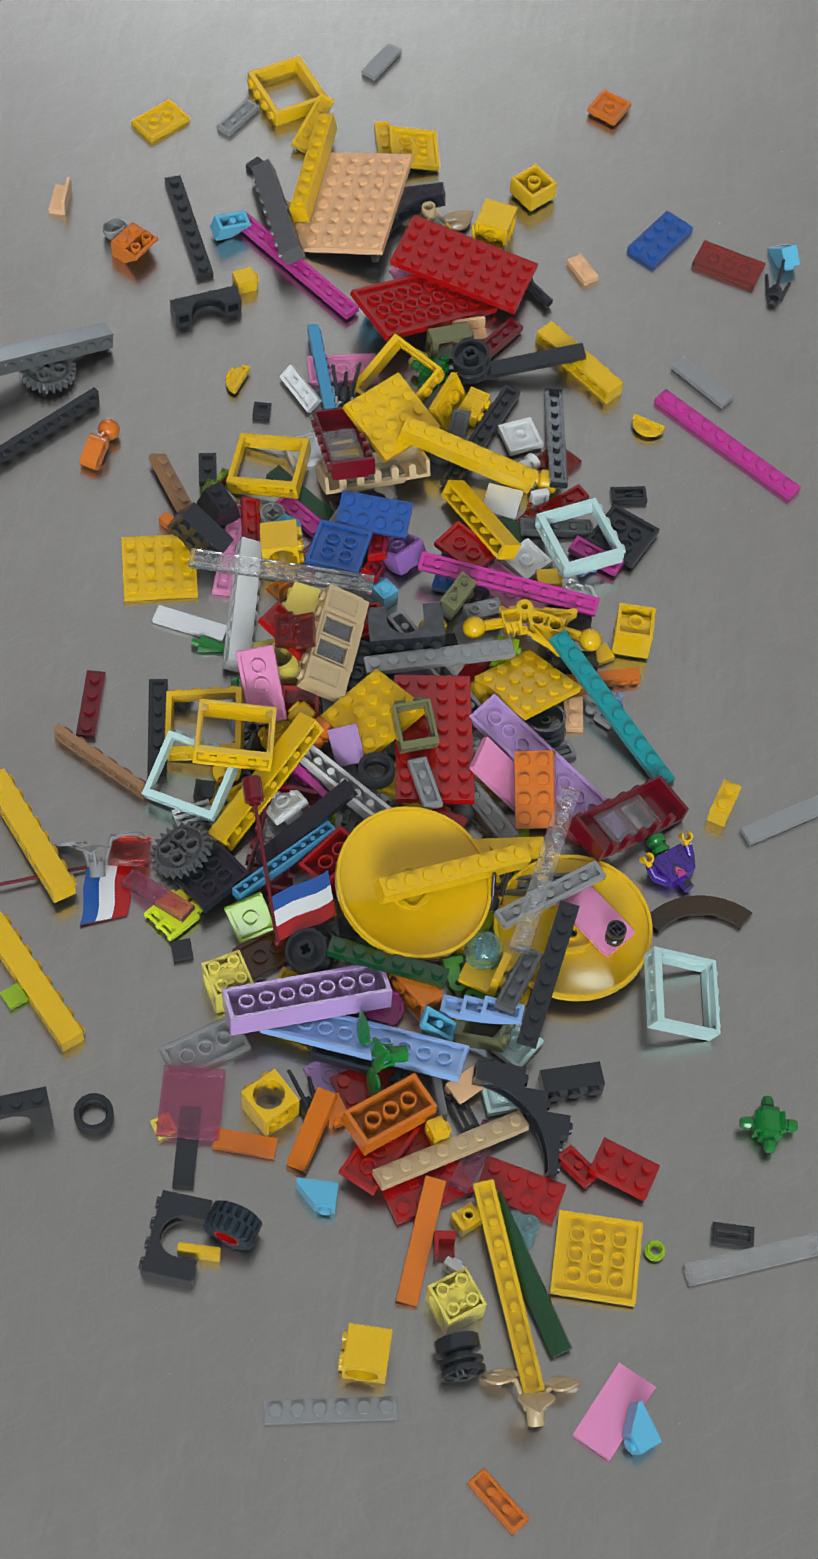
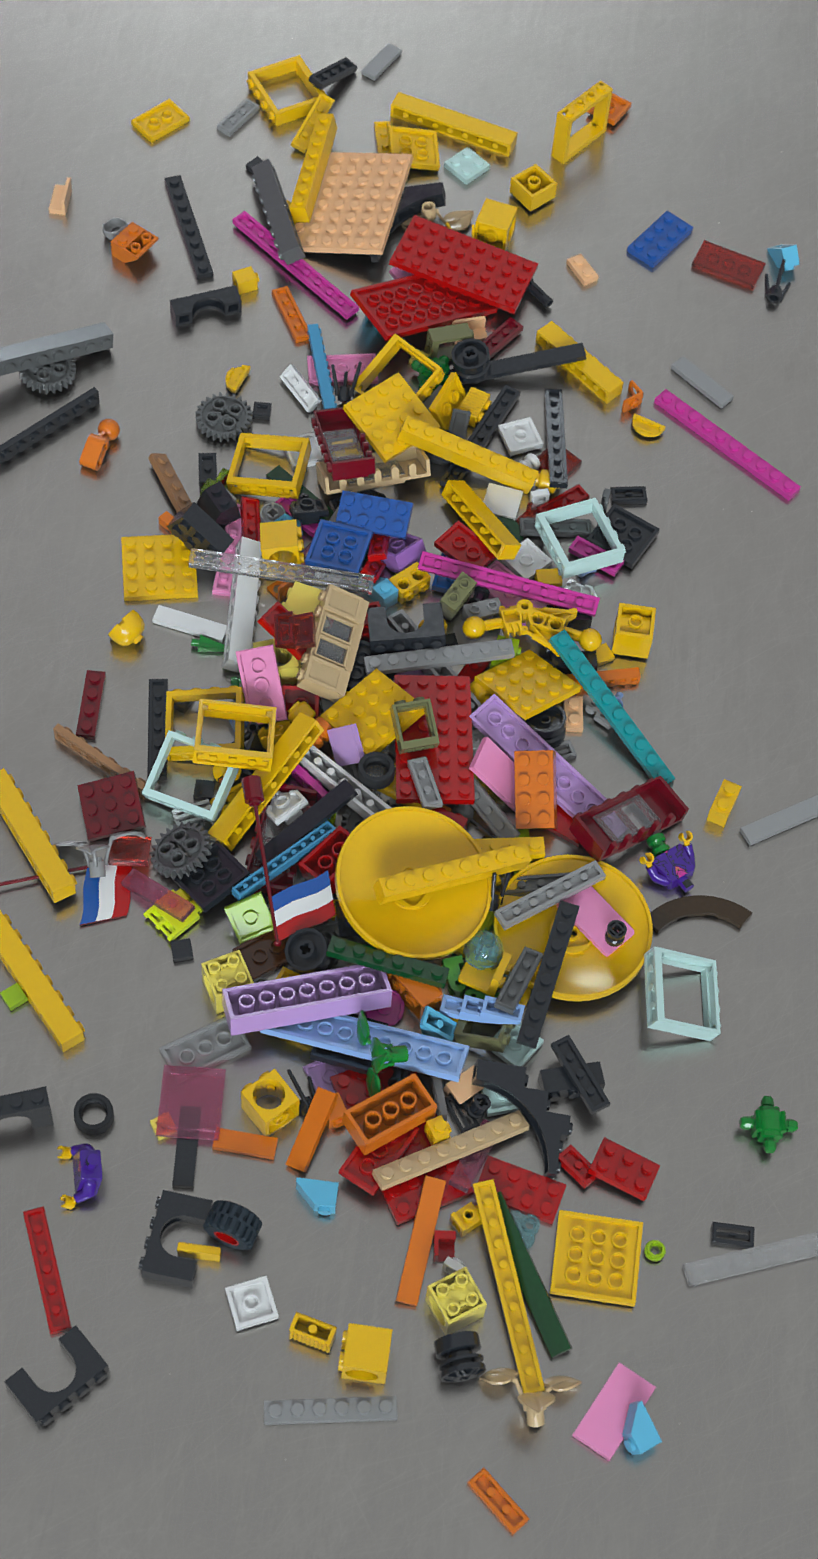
(43, 1405): none -> black arch
(47, 1270): none -> red tile
(87, 1172): none -> dark purple torso
(111, 806): none -> dark red plate
(128, 630): none -> yellow cylinder
(223, 417): none -> dark grey gear
(229, 224): medium azure slope -> none
(251, 1303): none -> white plate
(291, 313): none -> orange tile
(308, 509): none -> black plate
(312, 1332): none -> yellow brick
(332, 73): none -> black plate
(407, 580): none -> yellow brick
(453, 124): none -> yellow brick
(466, 165): none -> light aqua plate
(473, 1106): none -> black bush
(544, 870): clear plate -> none
(566, 147): none -> yellow window
(580, 1074): none -> black plate
(605, 499): none -> dark grey tile
(635, 399): none -> orange bracket

